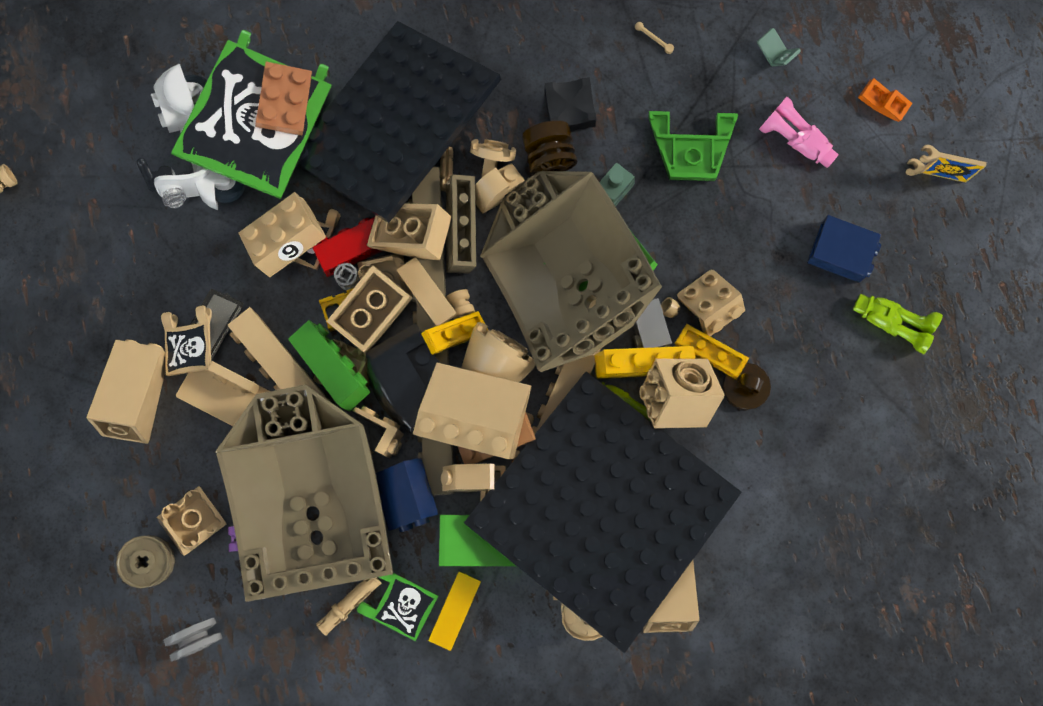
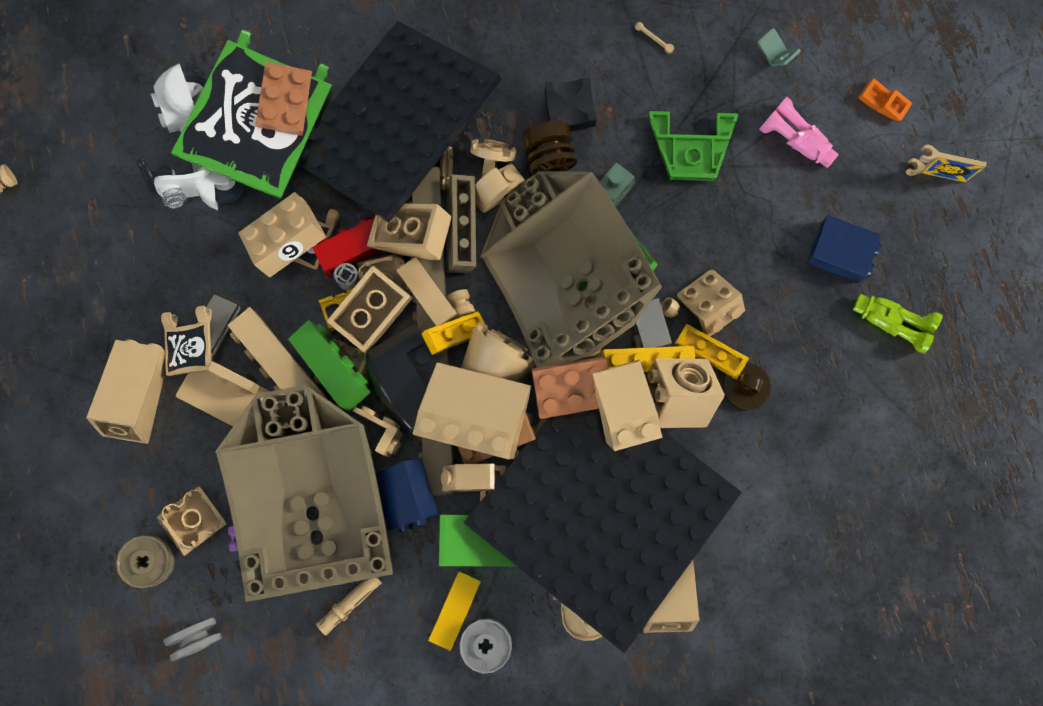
(402, 606): flag -> none
(474, 655): none -> light grey wheel
(566, 387): none -> nougat plate
(626, 406): none -> tan slope

